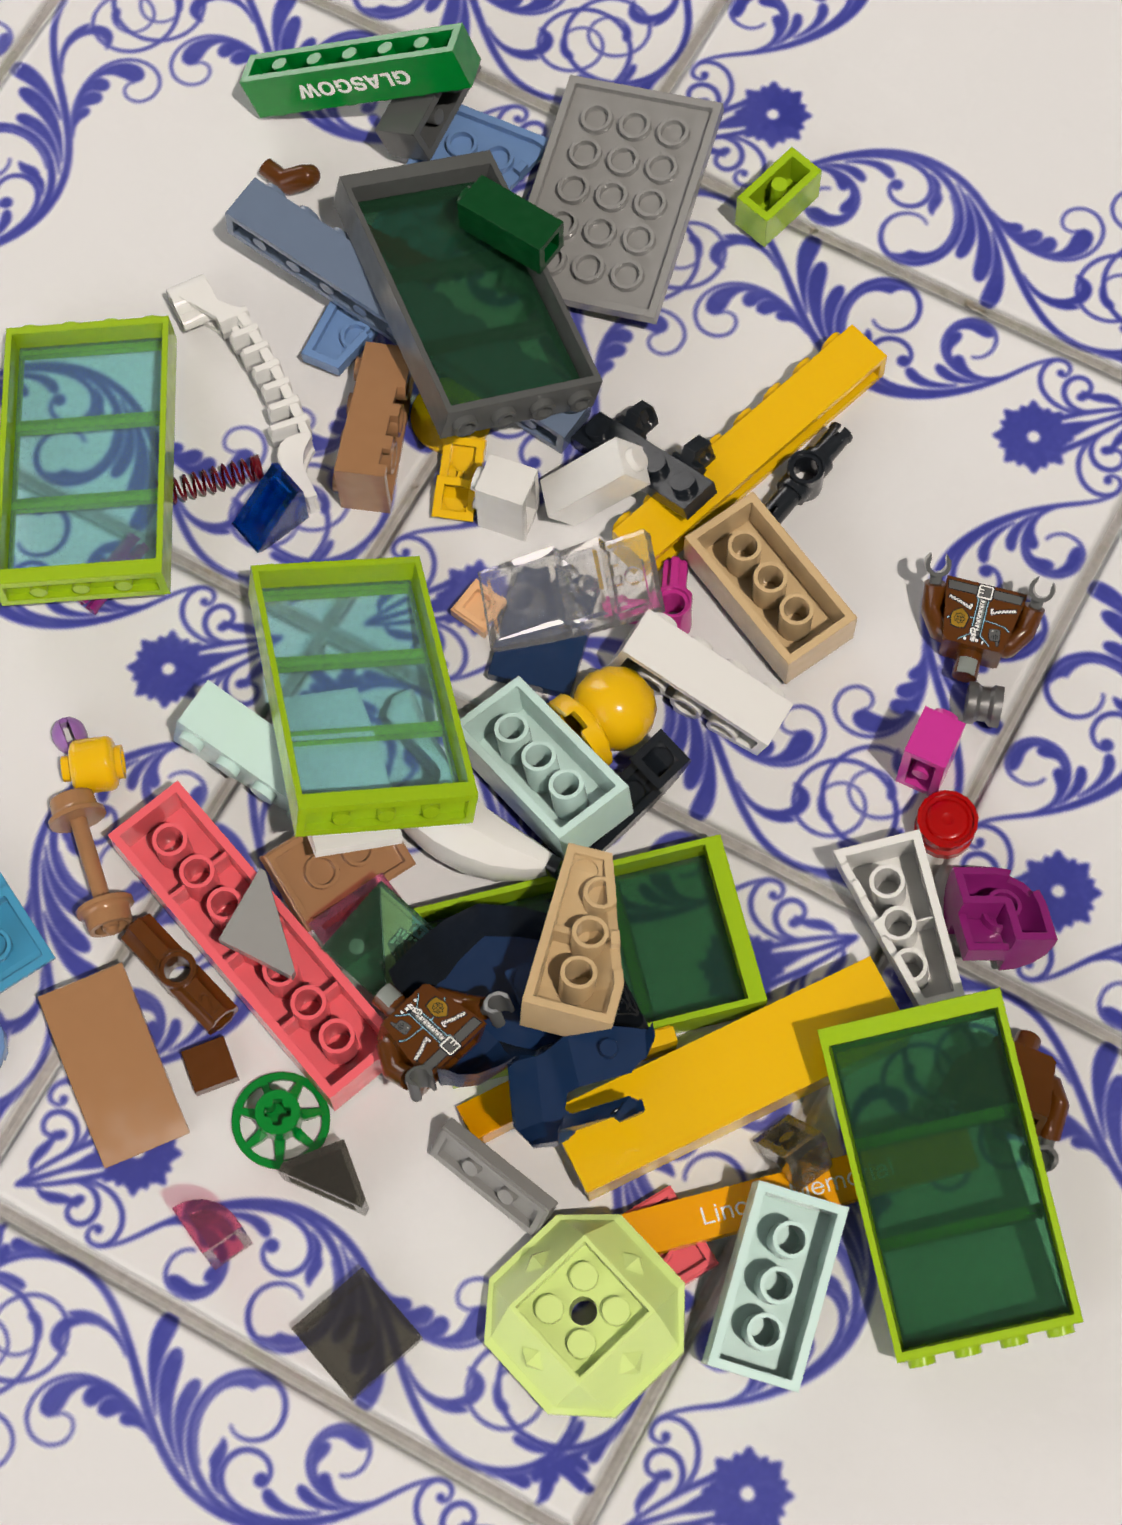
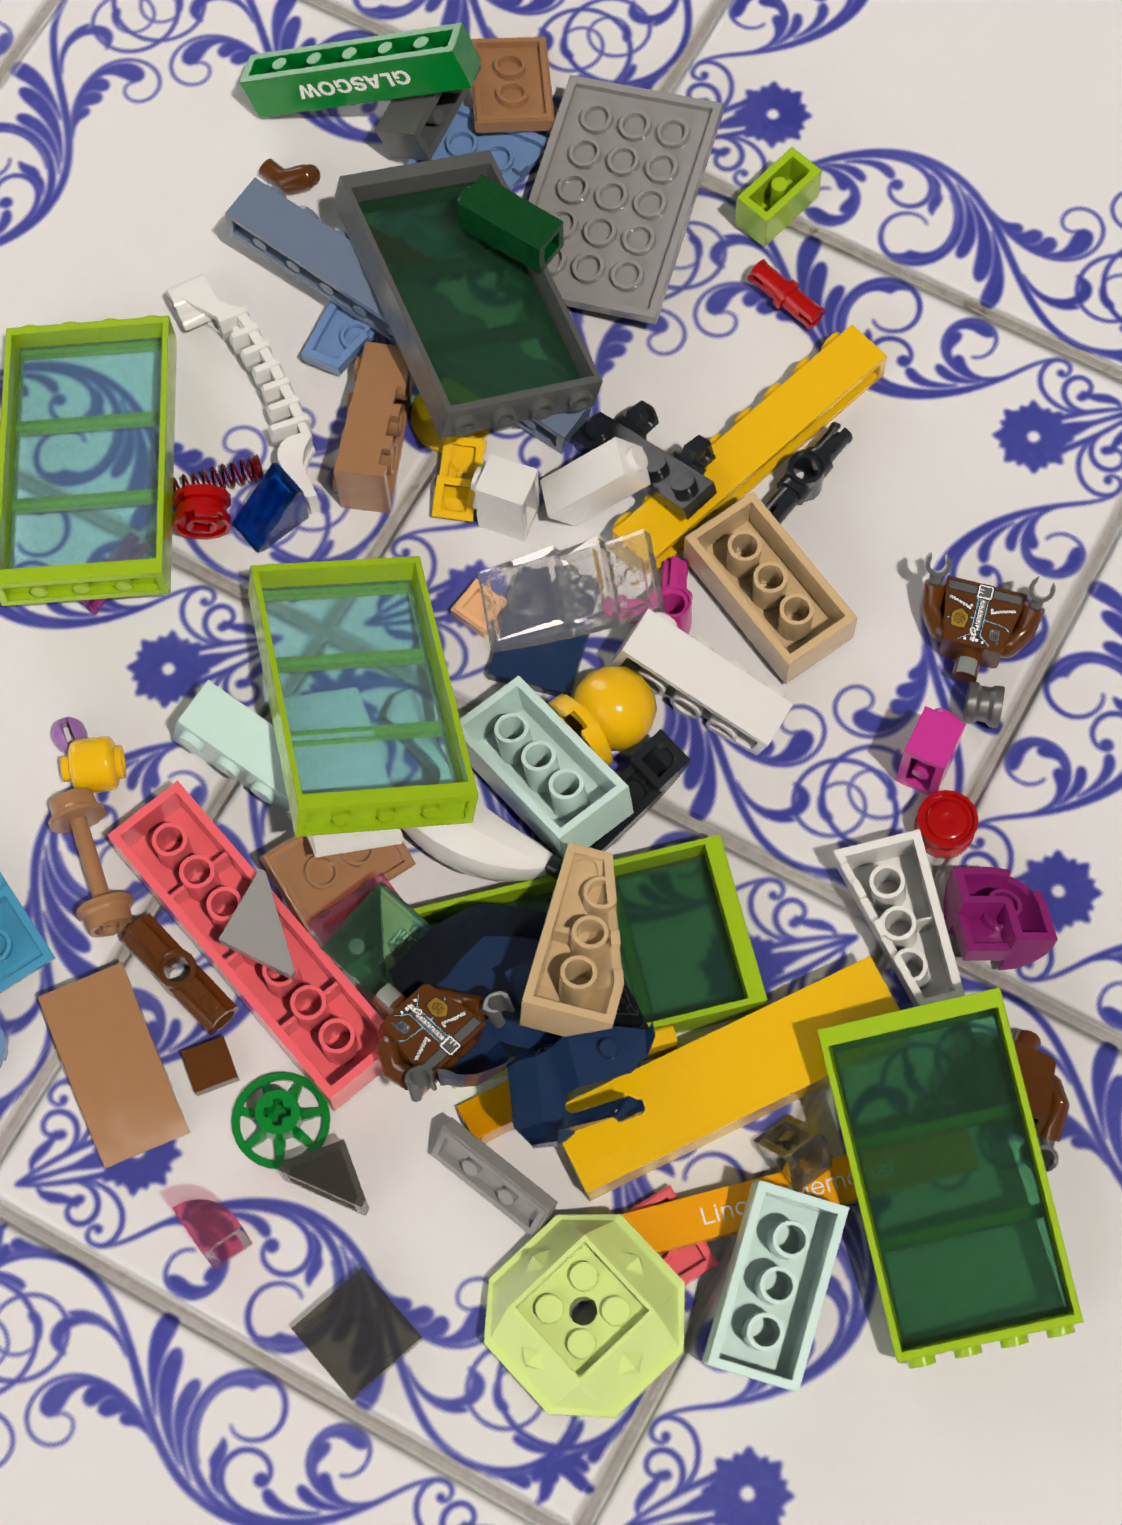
(201, 511): none -> red wheel
(512, 86): none -> medium nougat tile
(786, 294): none -> red pin

